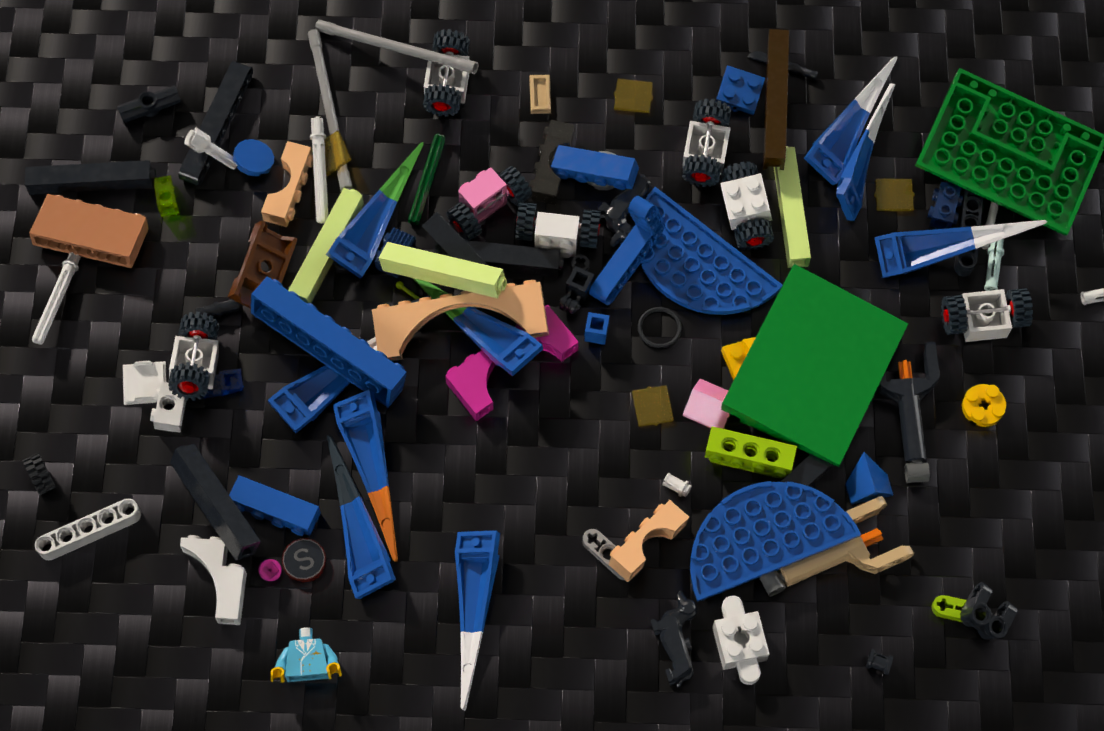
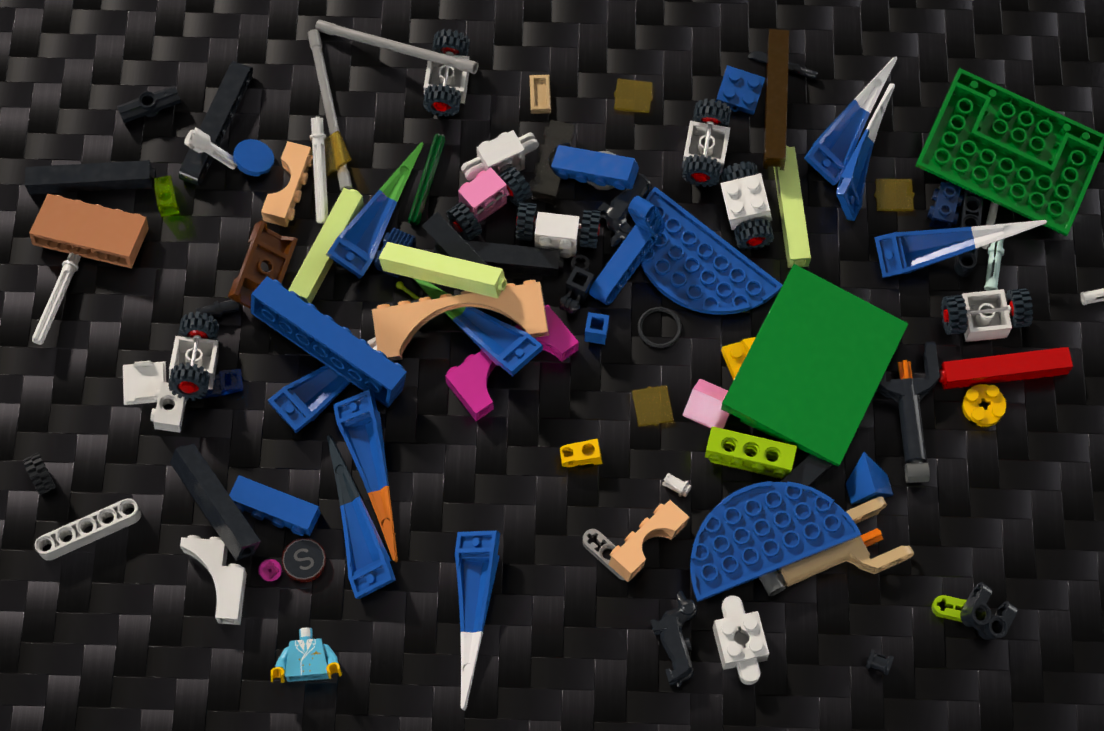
(500, 154): none -> white brick
(581, 453): none -> yellow leg
(1005, 368): none -> red brick

